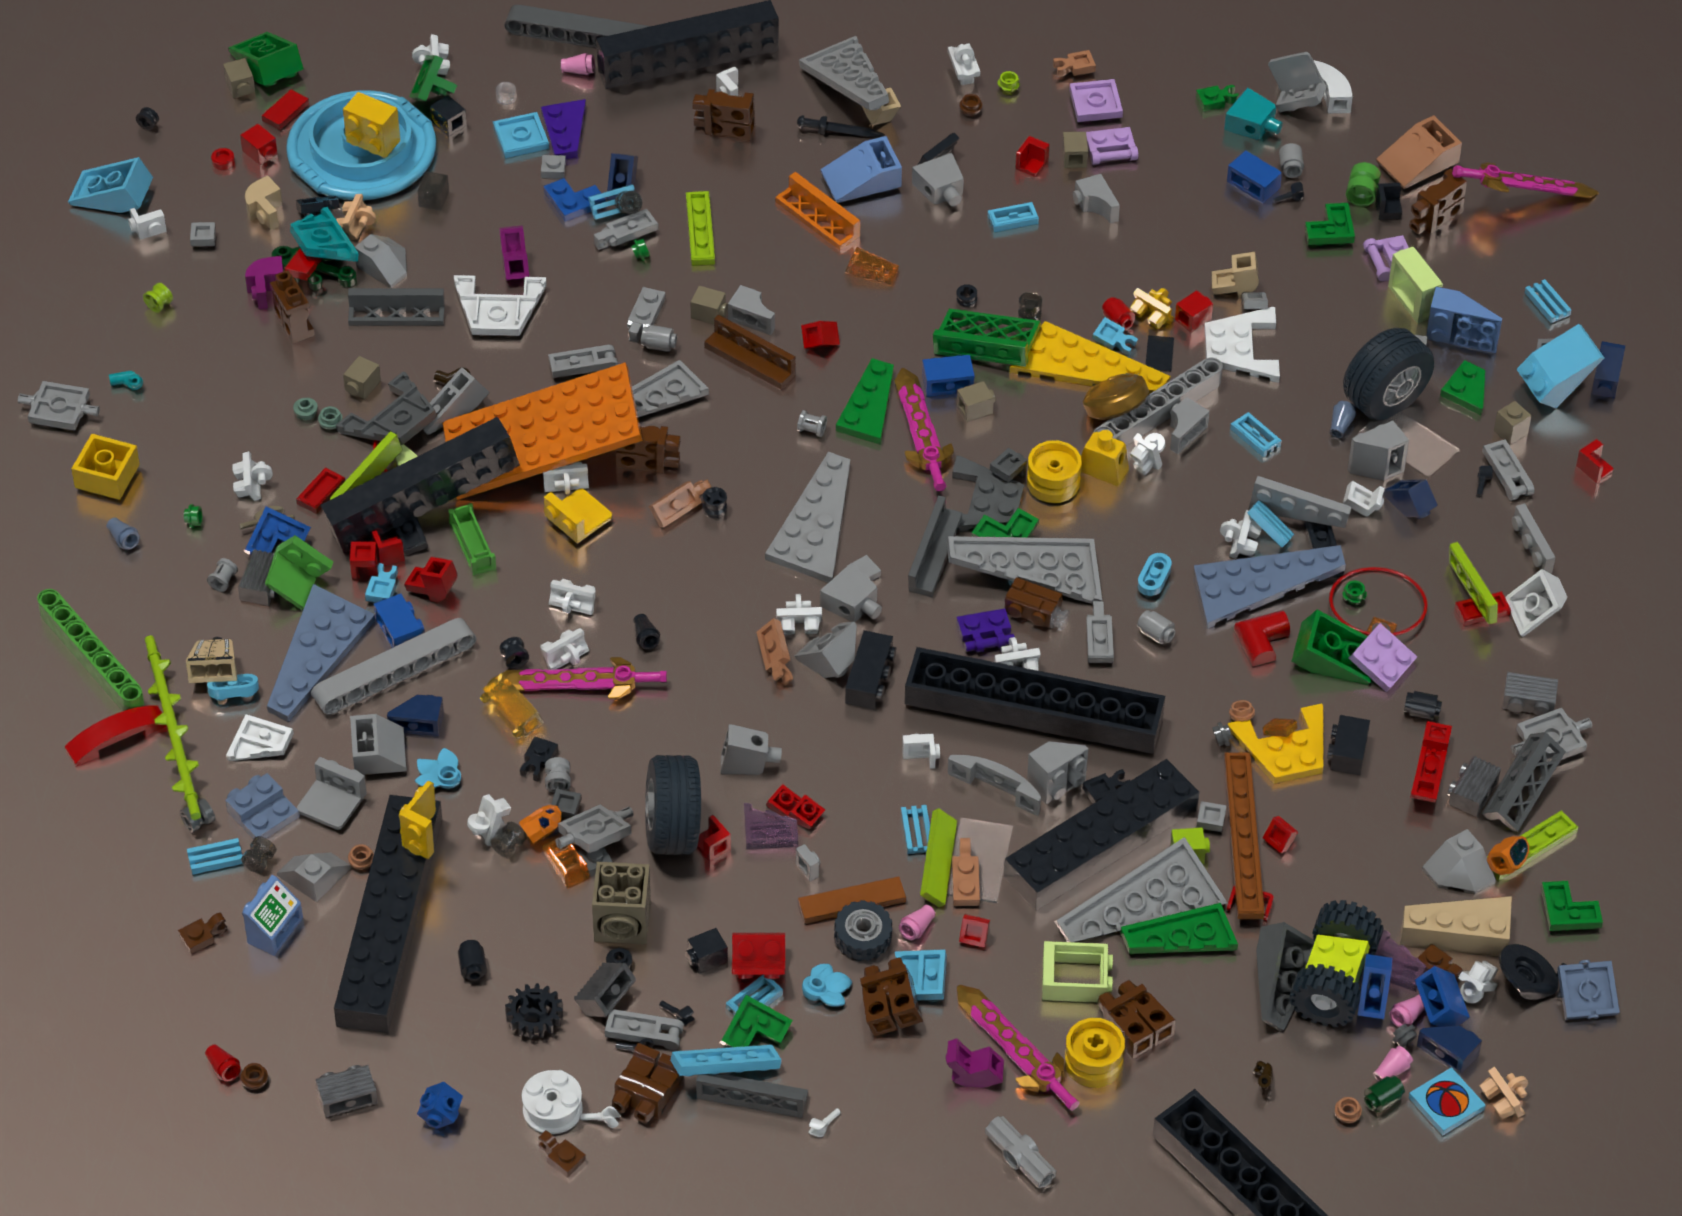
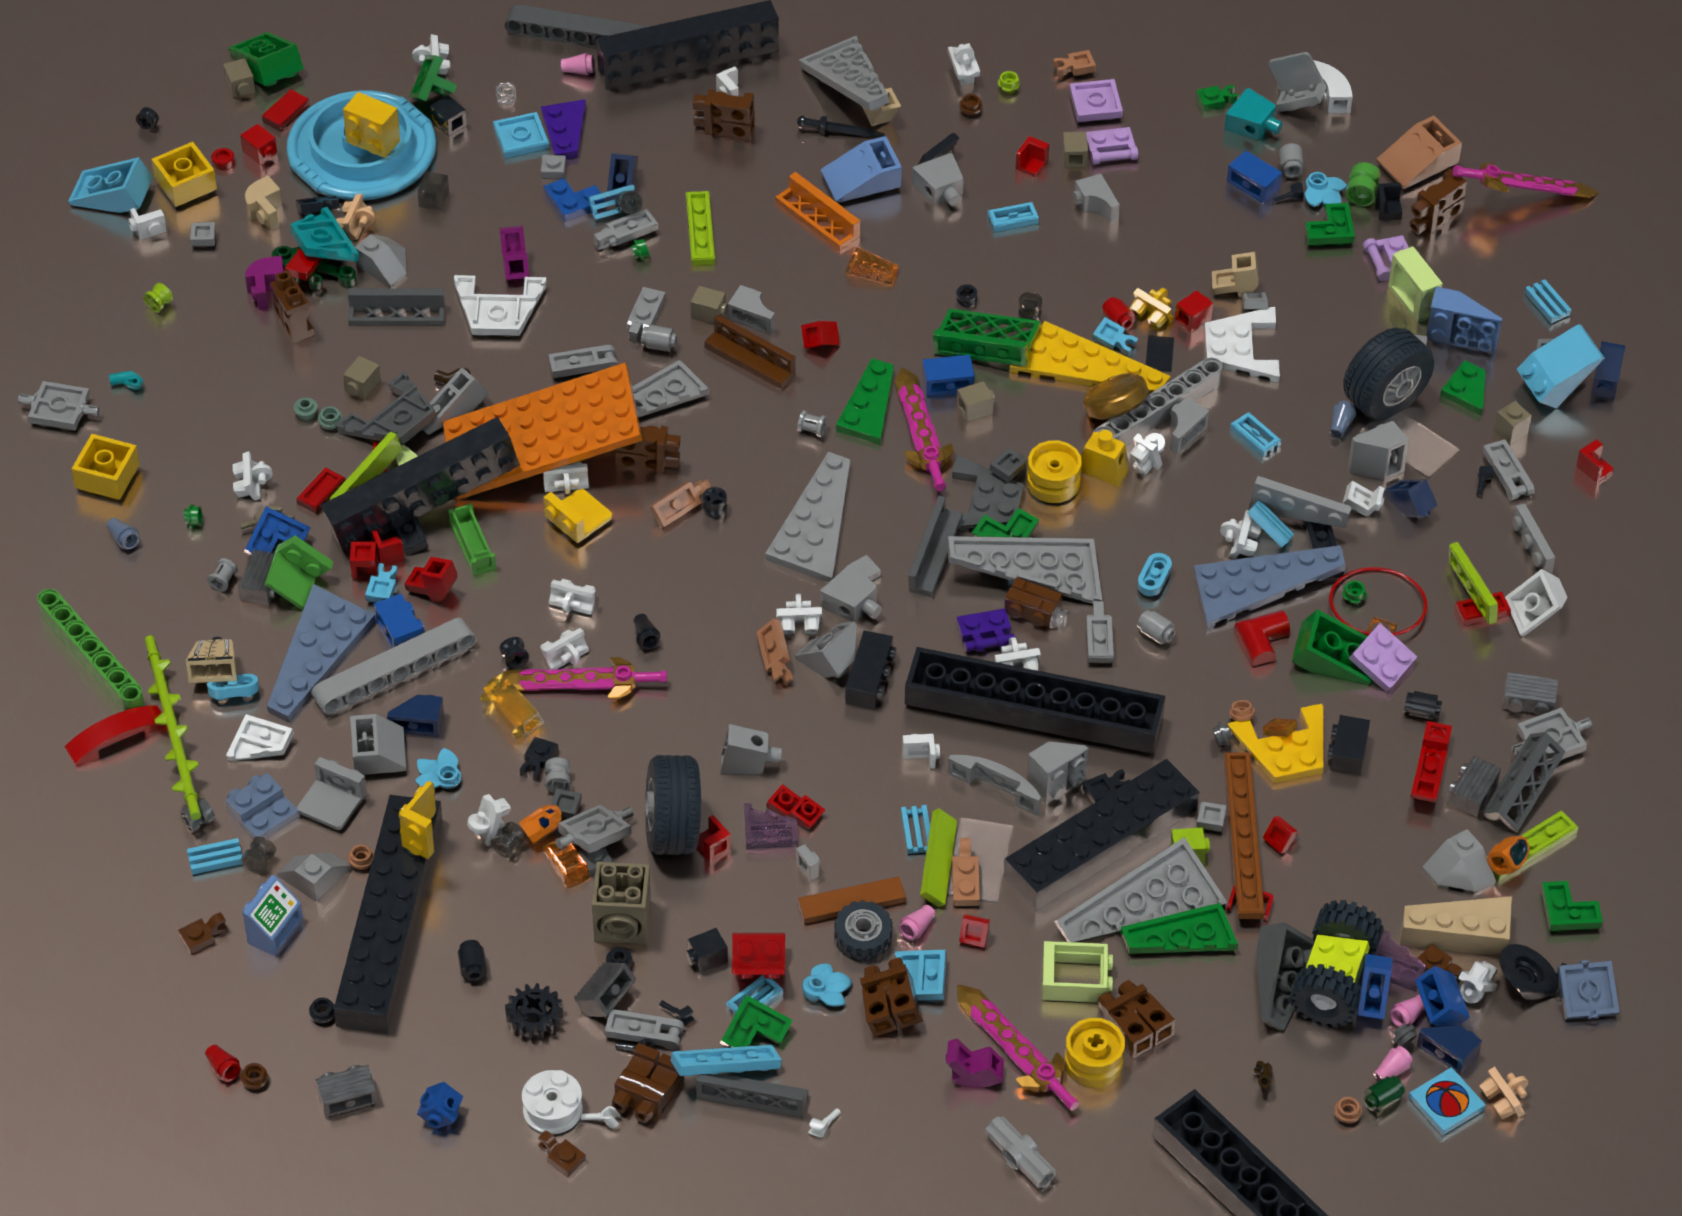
(184, 174): none -> yellow brick
(319, 1005): none -> black plate
(1323, 189): none -> medium azure plate

